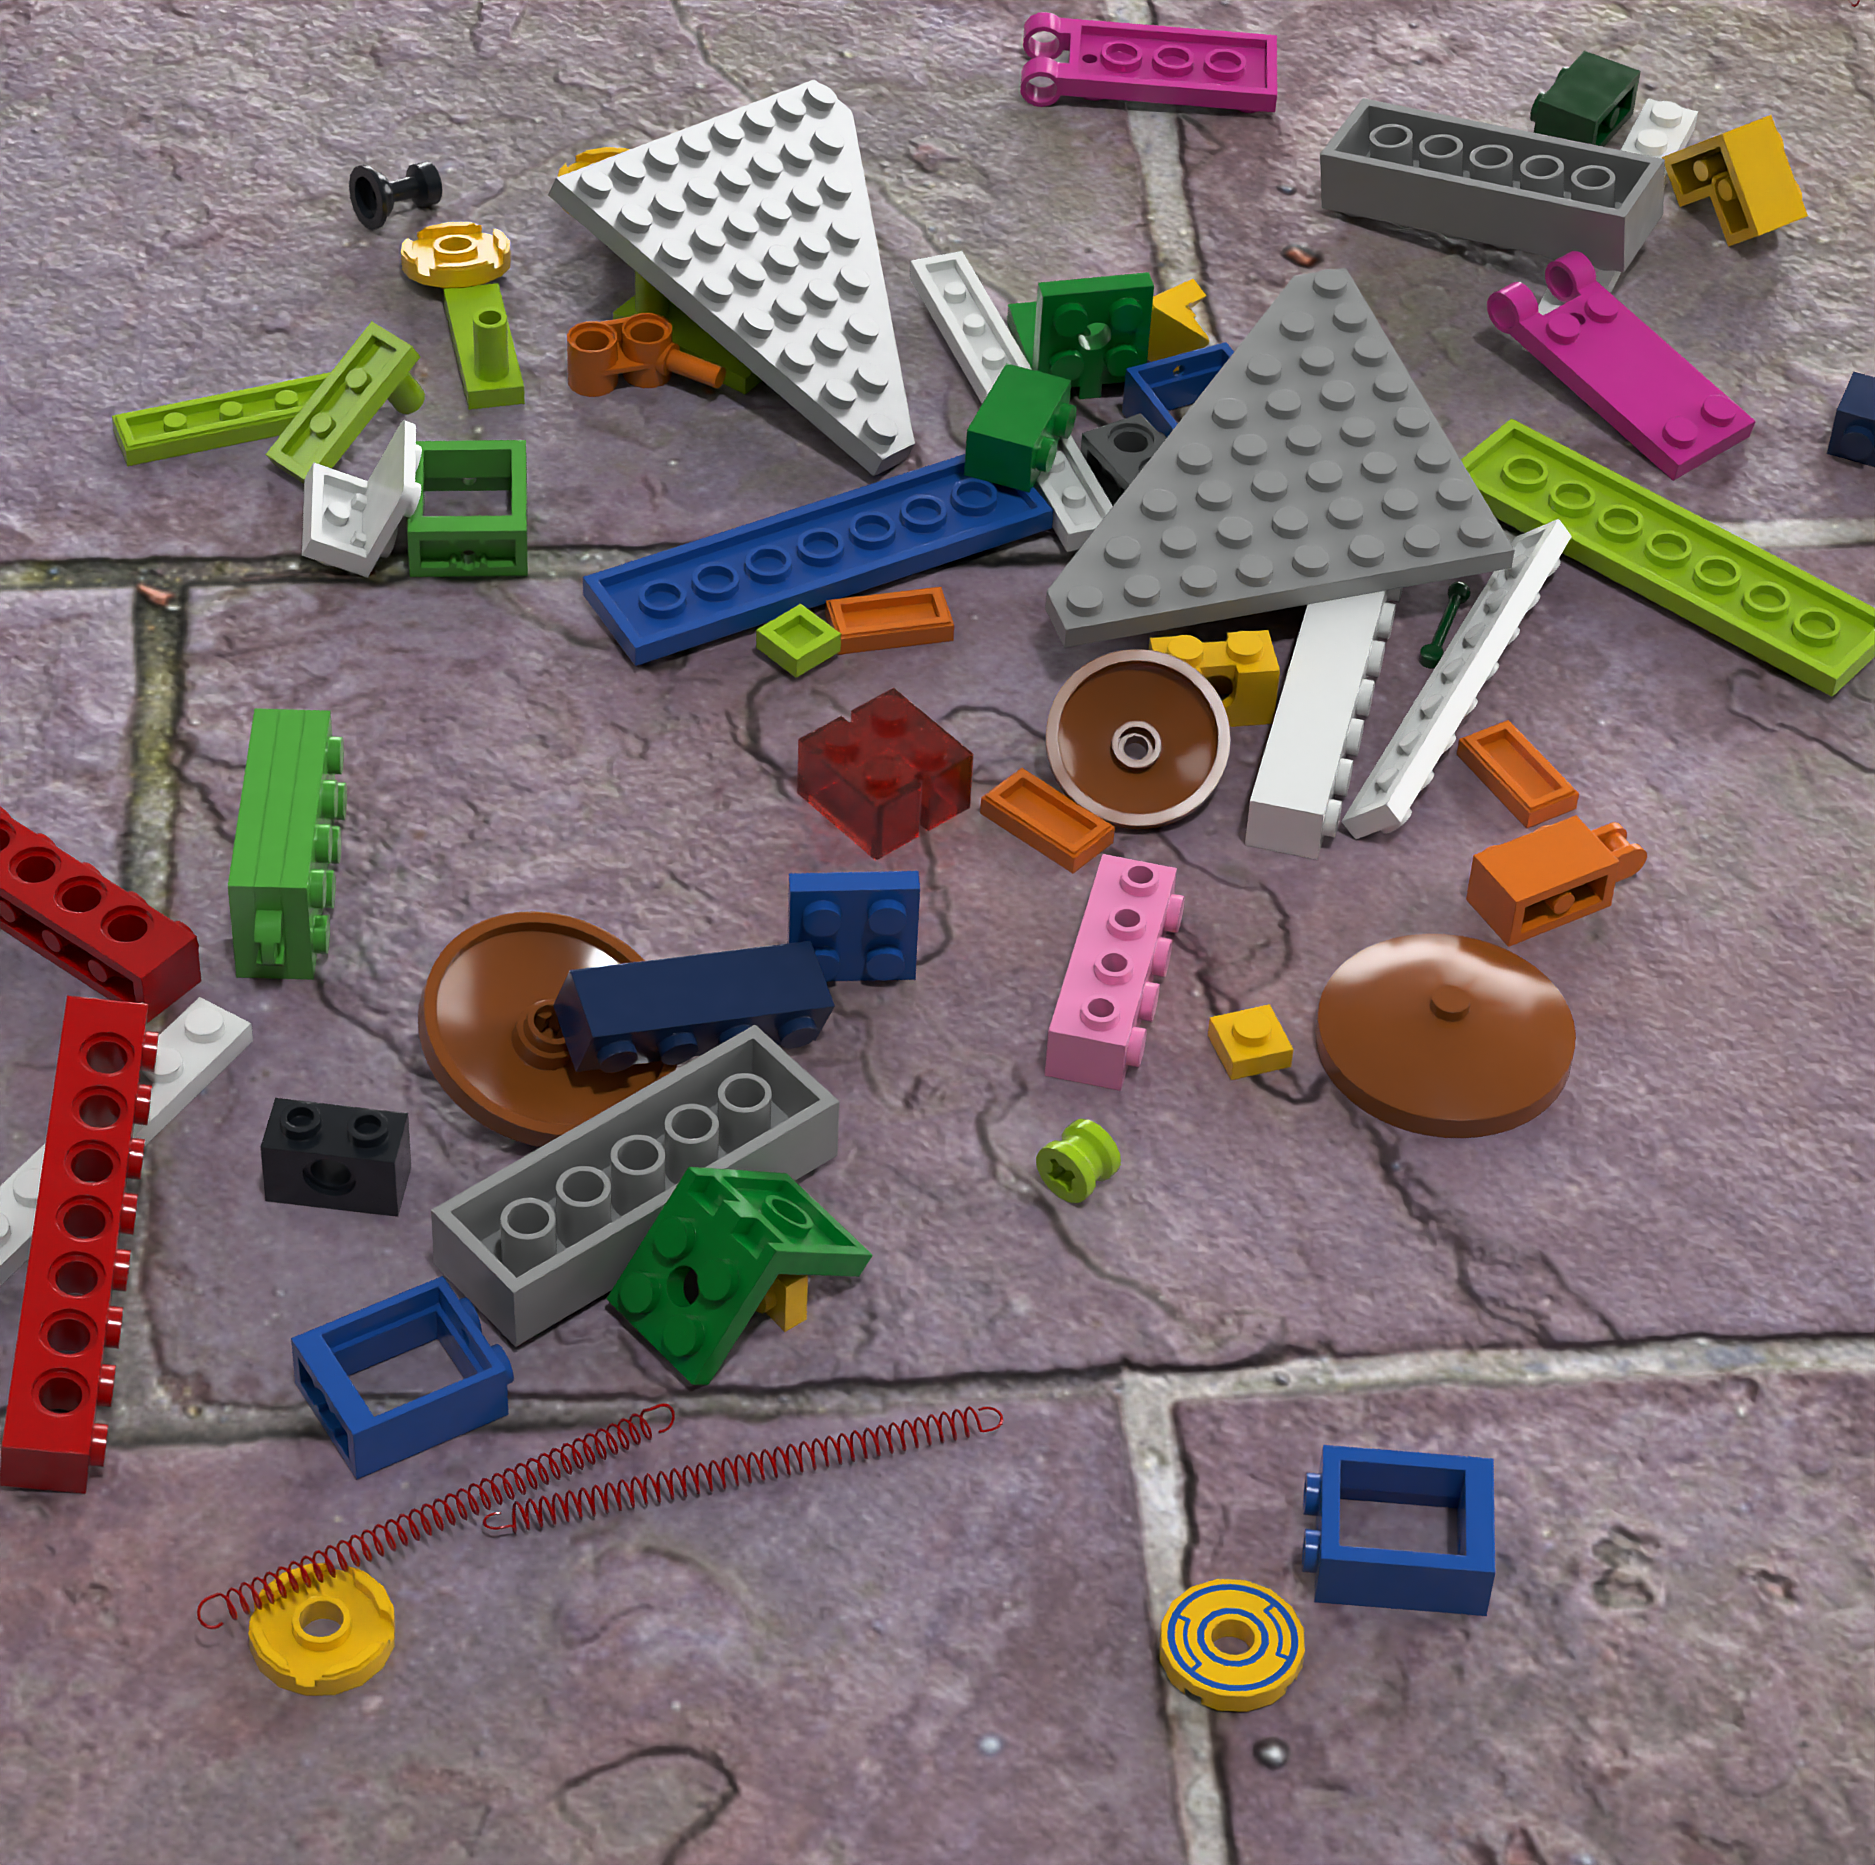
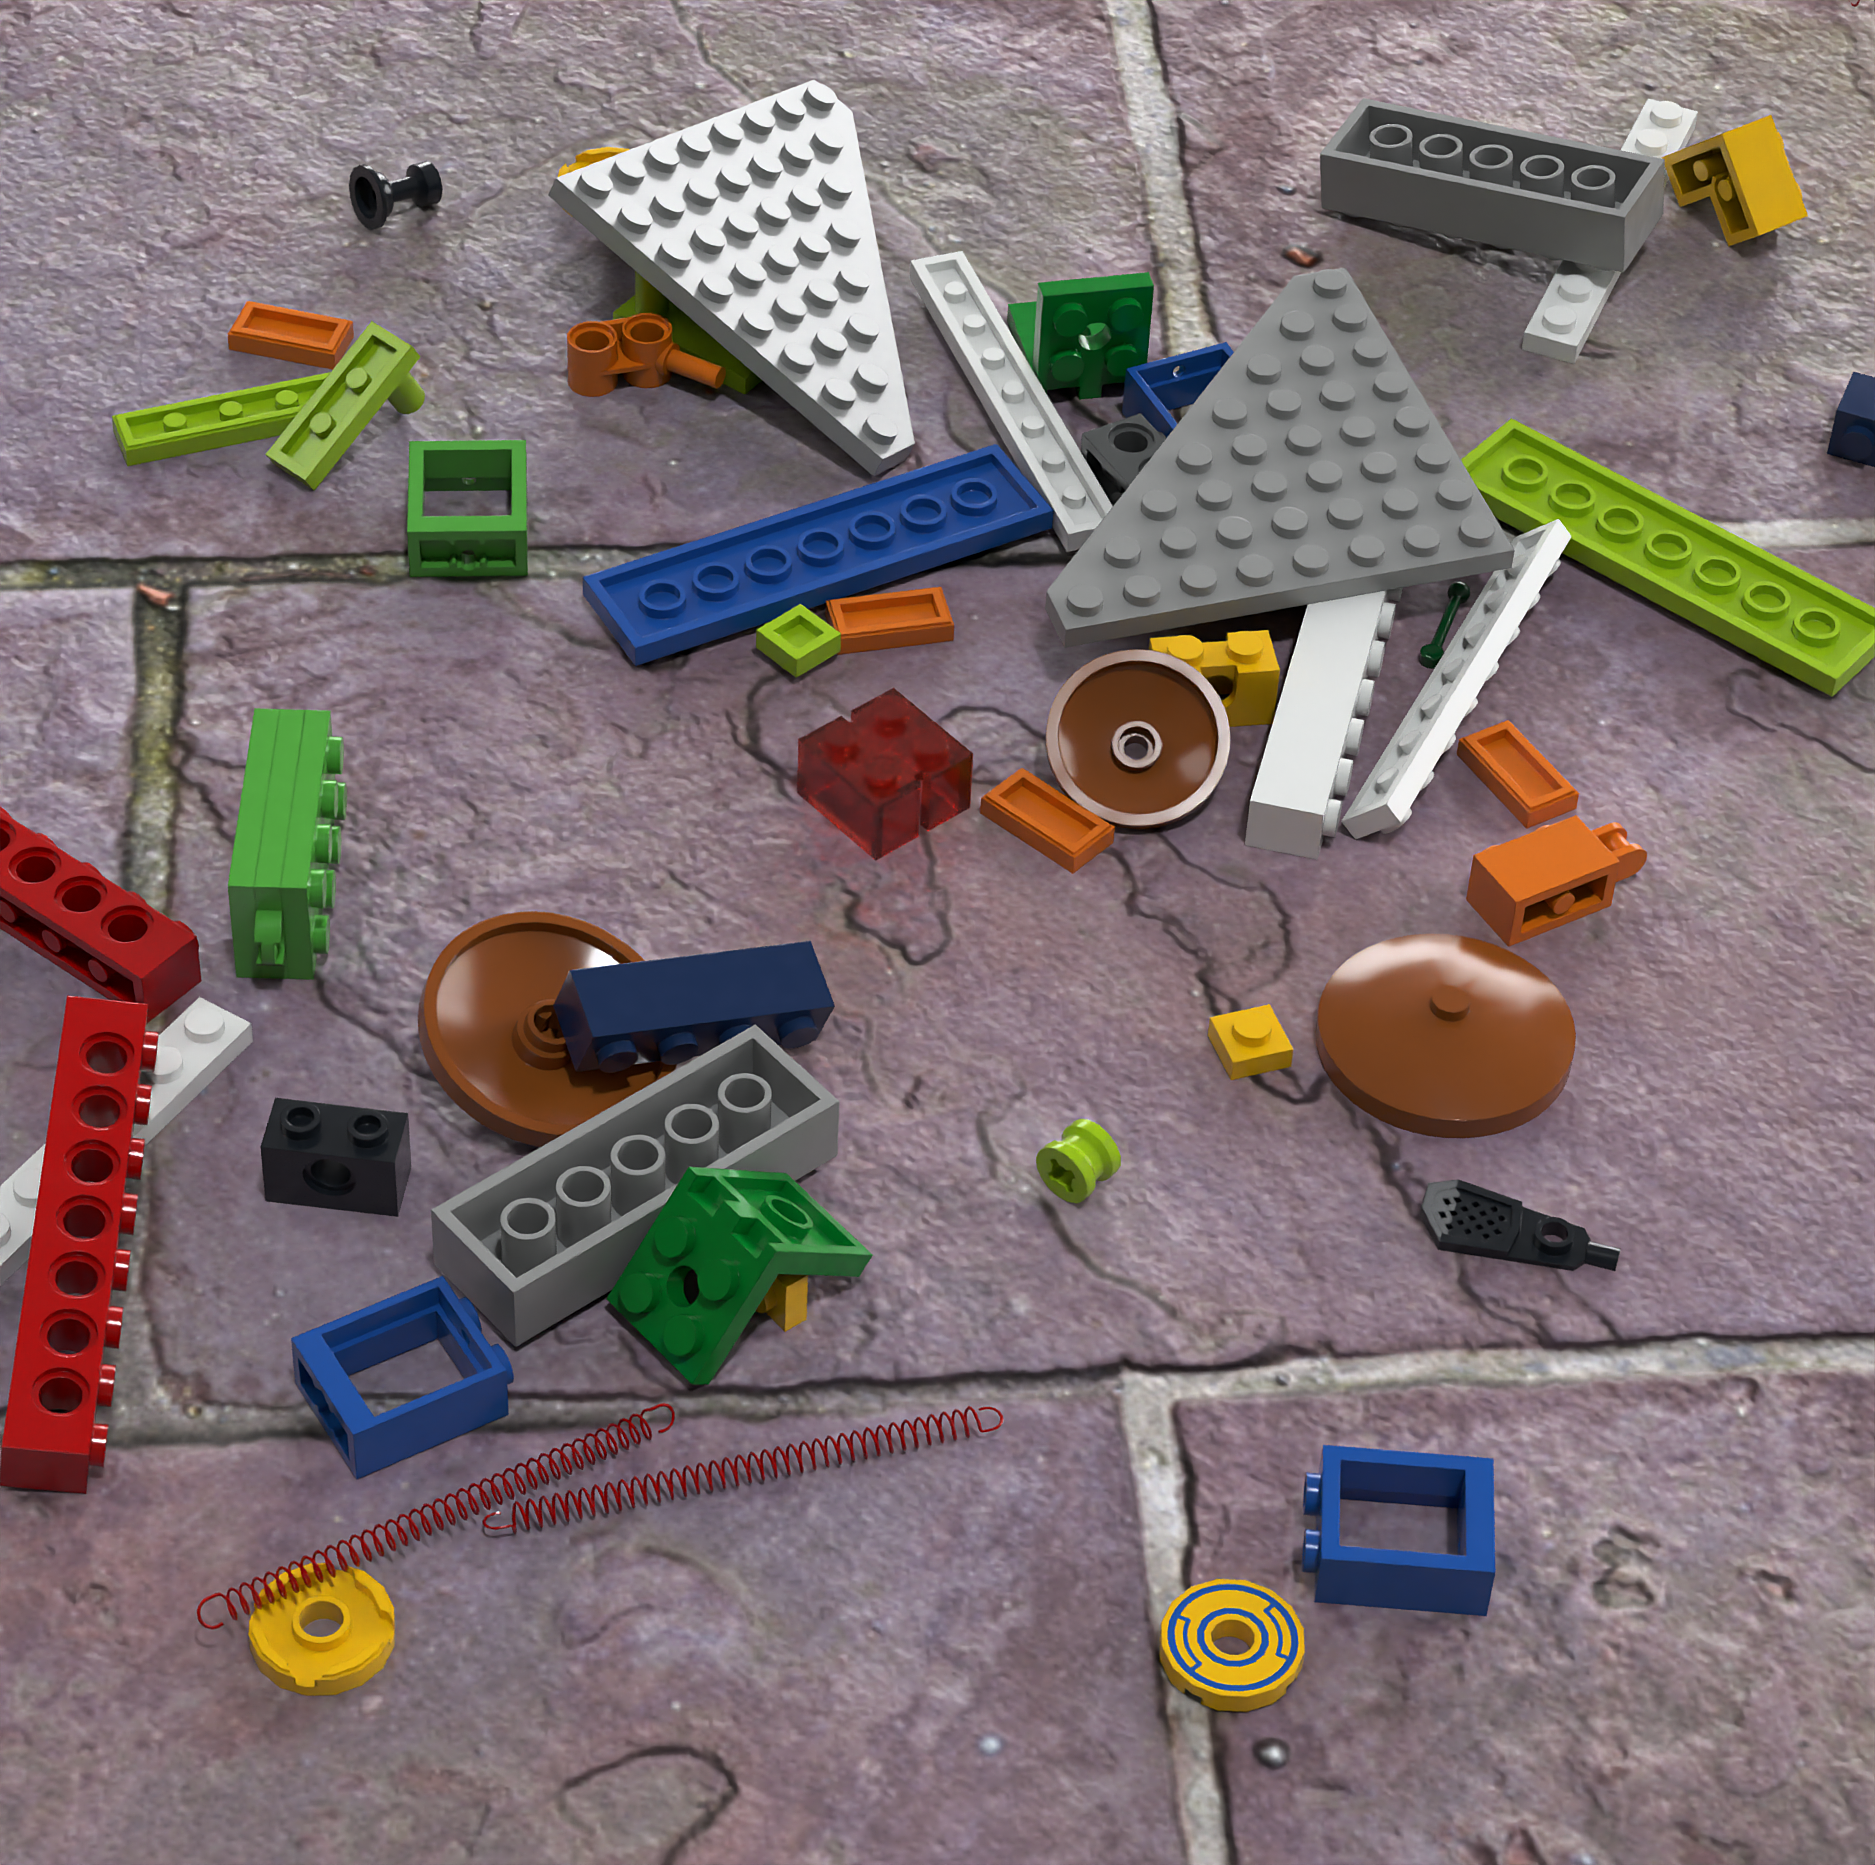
(290, 335): none -> orange tile
(357, 520): white bracket -> none
(455, 255): yellow tile -> none
(484, 346): lime piece -> none
(857, 922): blue plate -> none
(1019, 428): green brick -> none
(1112, 973): bright pink brick -> none
(1150, 64): dark pink hinge -> none
(1174, 323): yellow slope -> none
(1498, 1227): none -> black piece
(1587, 101): dark green brick -> none
(1621, 368): dark pink hinge -> none

